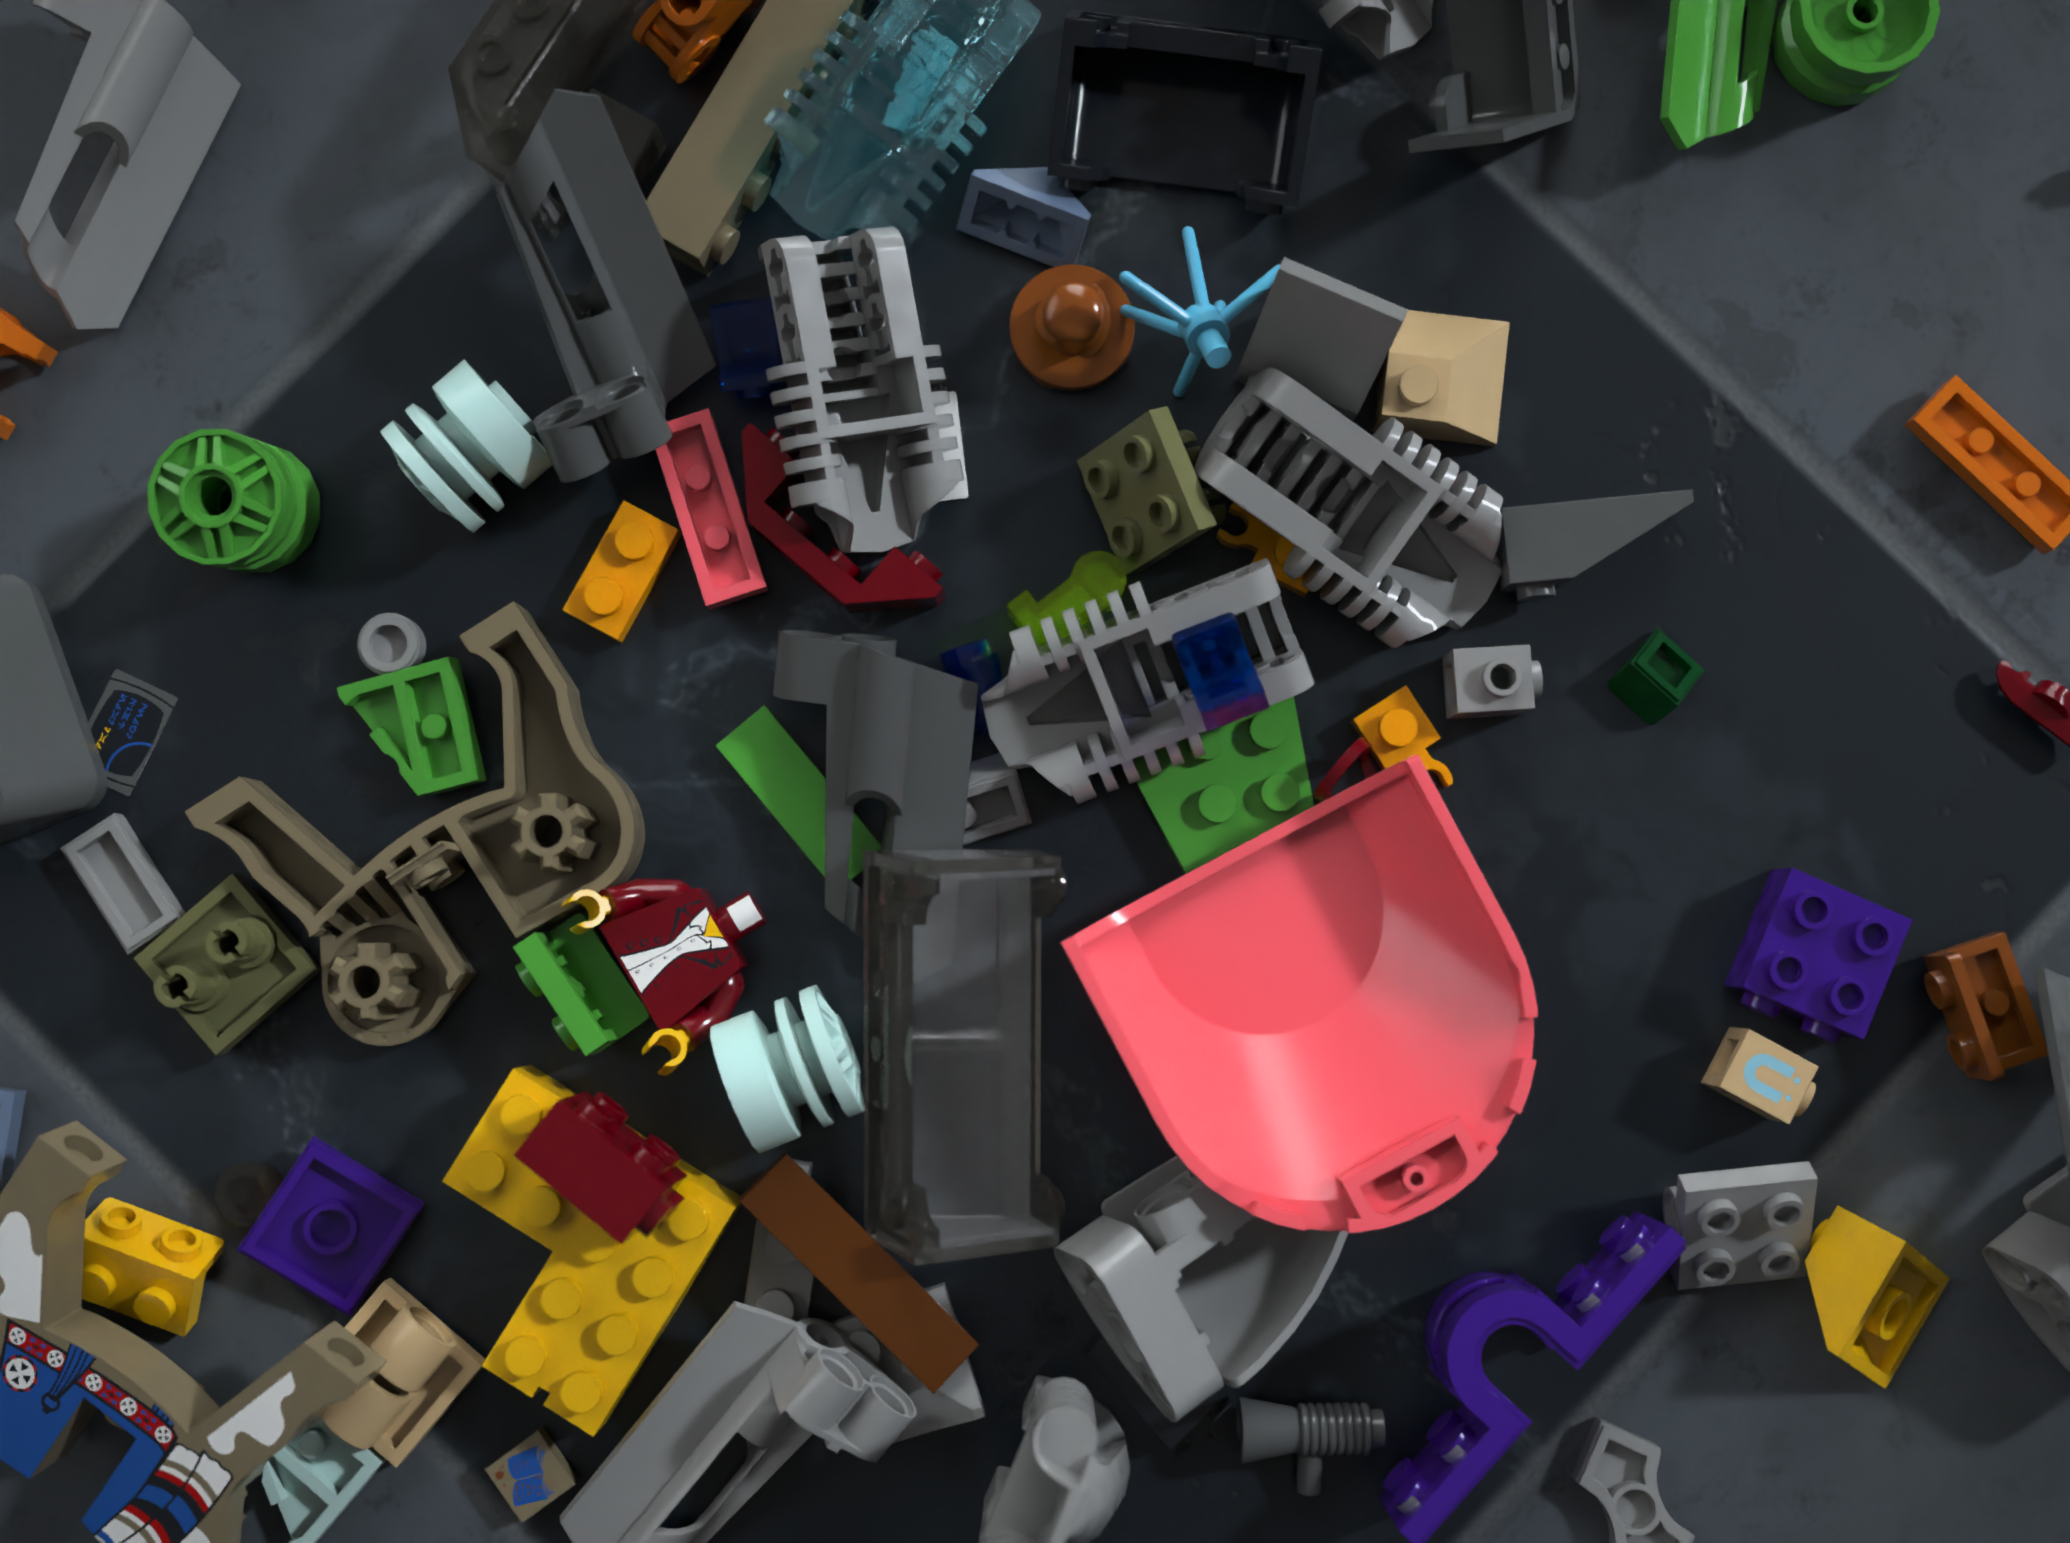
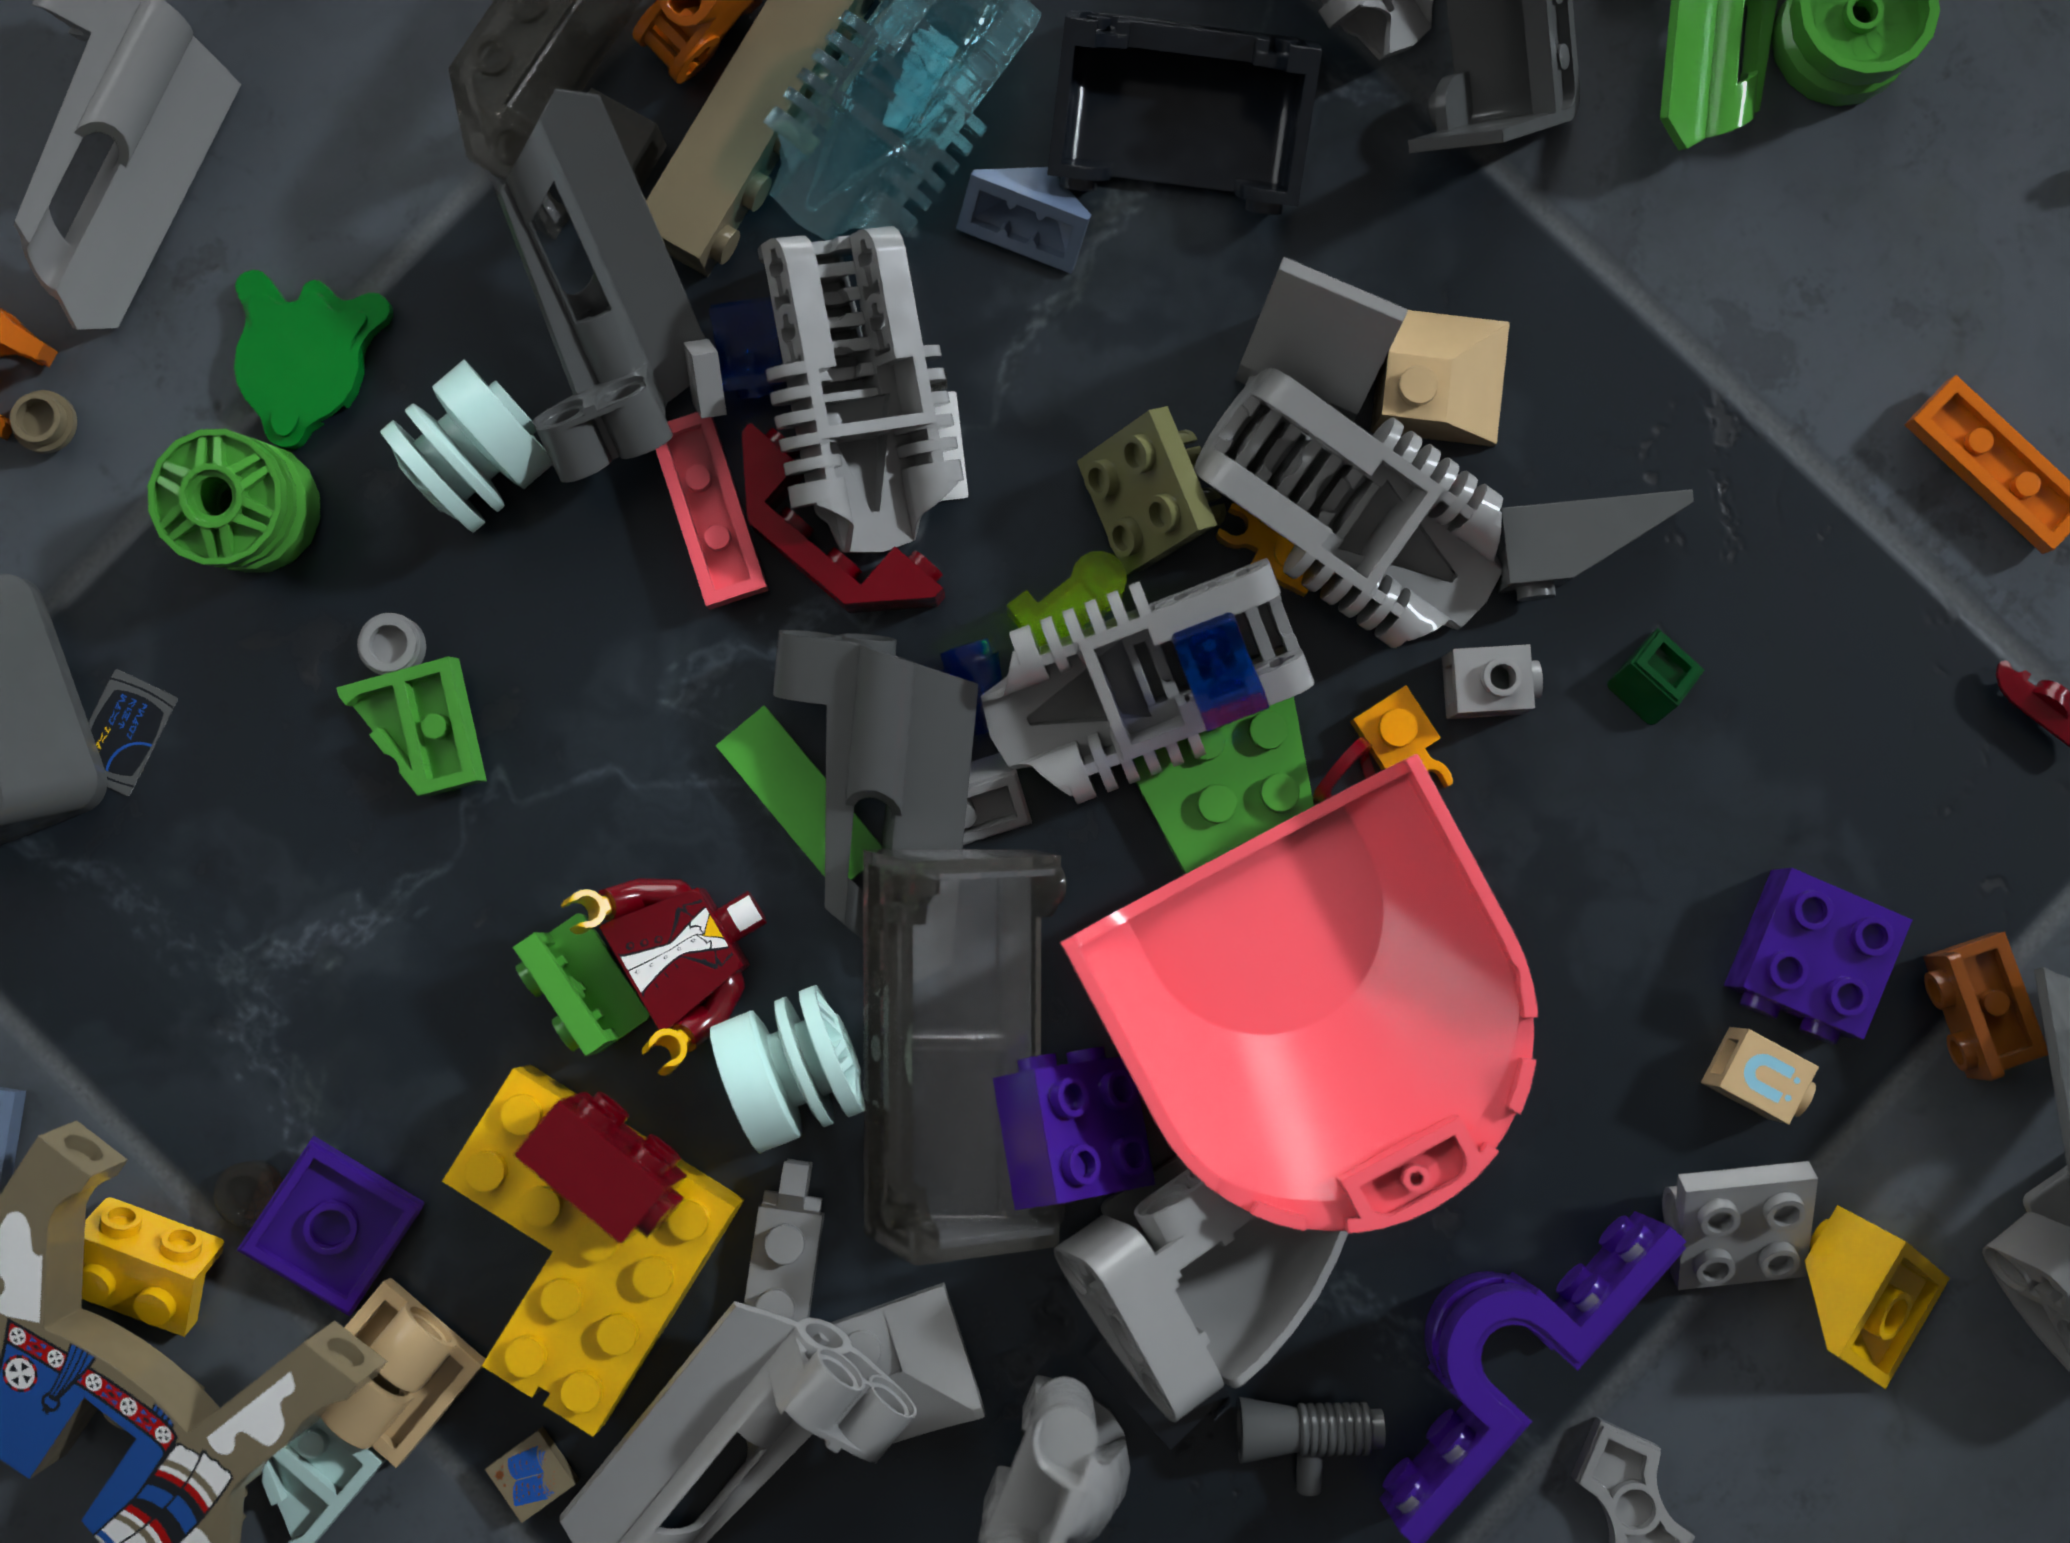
(43, 421): none -> dark tan plate
(123, 882): light grey tile -> none
(227, 964): olive plate -> none
(302, 355): none -> green tile
(541, 838): dark tan animal -> none
(622, 571): light orange plate -> none
(705, 378): none -> light grey tile
(858, 1272): reddish brown slope -> none
(1071, 328): dark orange plate -> none
(1072, 1129): none -> dark purple brick
(1201, 324): medium azure plant -> none

